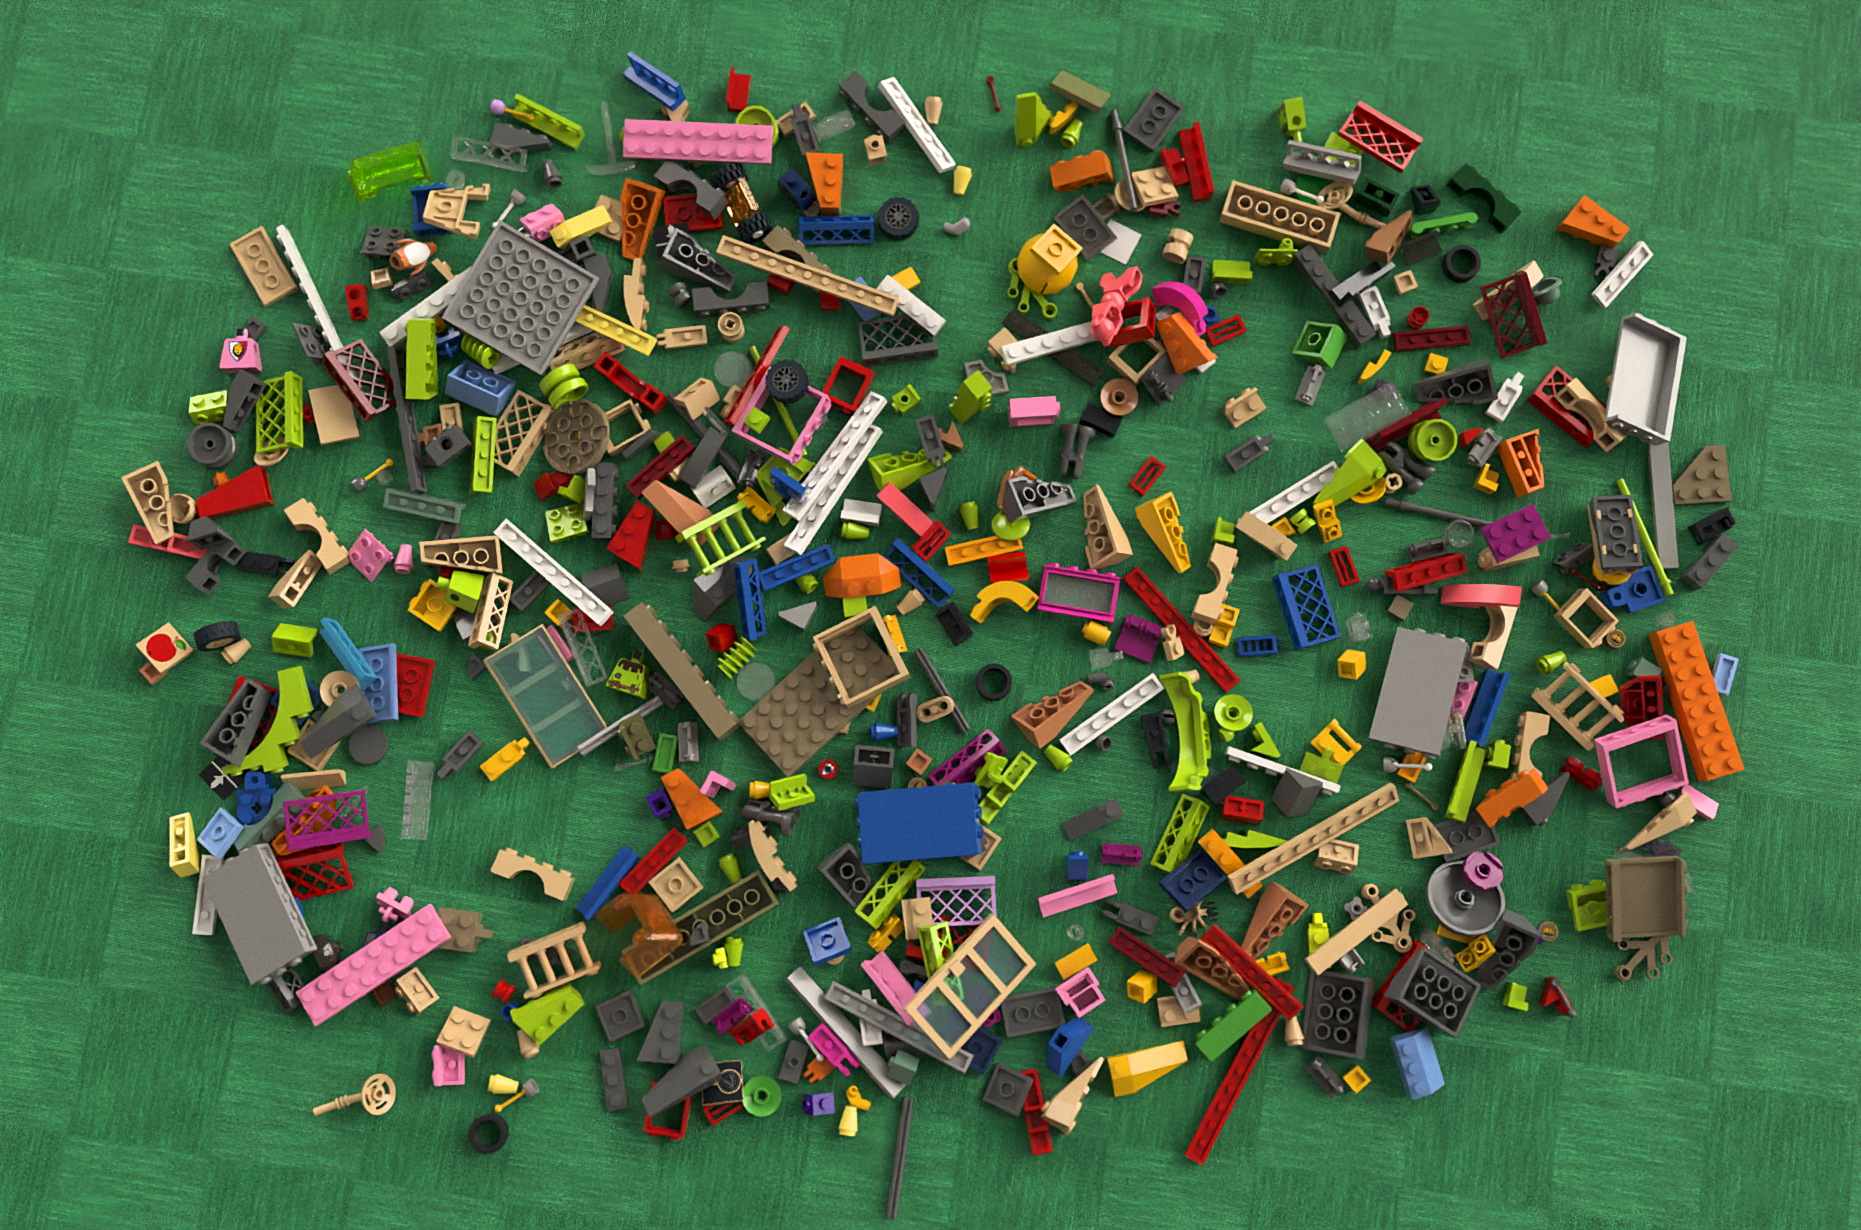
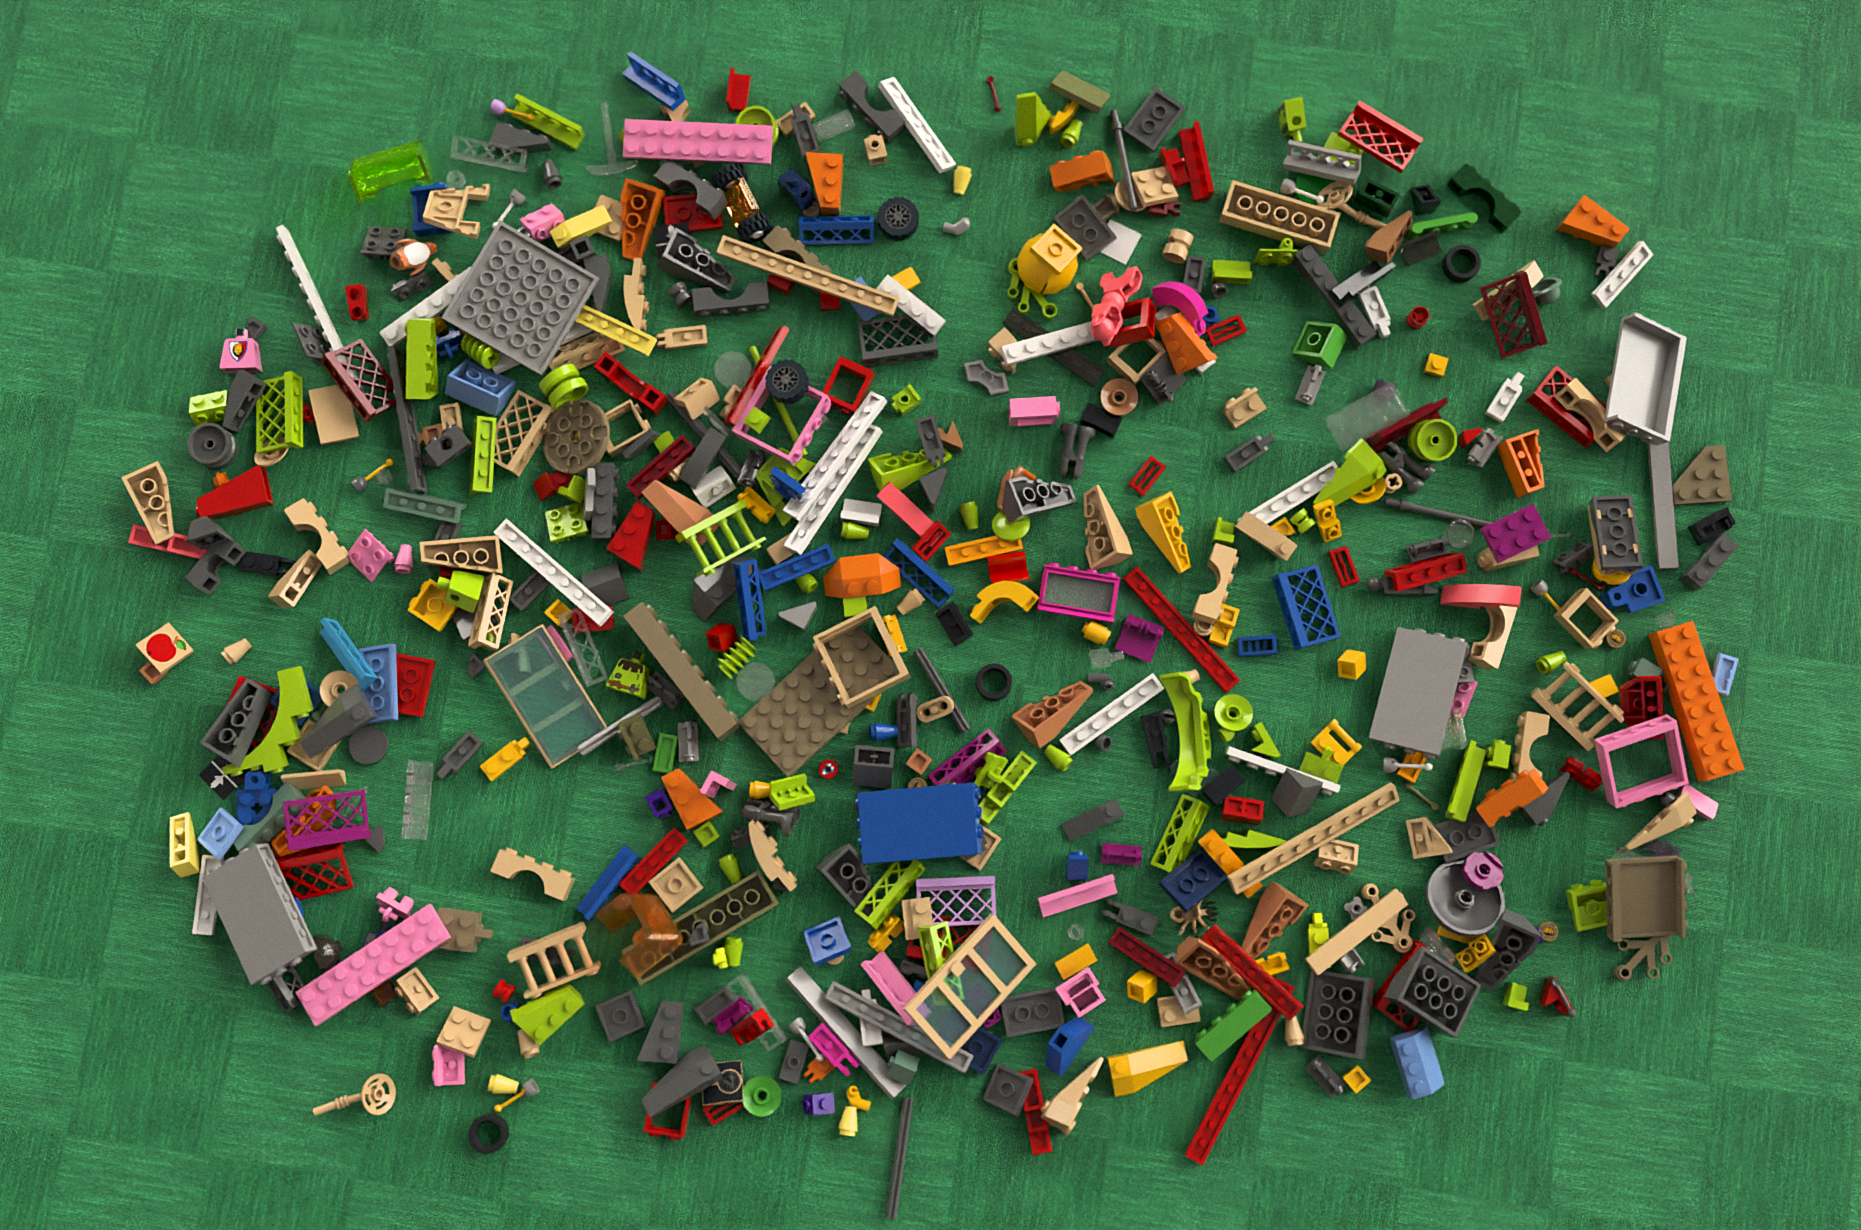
(182, 508): tan hair -> none
(217, 636): black wheel -> none
(264, 266): tan tile -> none
(293, 640): lime panel -> none
(381, 278): tan tile -> none
(614, 1079): dark grey plate -> none
(681, 565): tan plate -> none
(731, 327): tan wheel -> none
(933, 108): tan cone -> none
(973, 397): lime wedge -> none
(1080, 1063): dark grey tile -> none
(1172, 645): tan plate -> none
(1358, 628): clear brick -> none
(1371, 369): yellow slope -> none
(1399, 607): dark tan tile -> none
(1405, 282): tan plate -> none
(1431, 338): dark red tile -> none
(1465, 384): dark grey wedge -> none
(1485, 706): blue fence -> none
(1486, 480): yellow panel -> none
(1664, 581): lime bar -> none

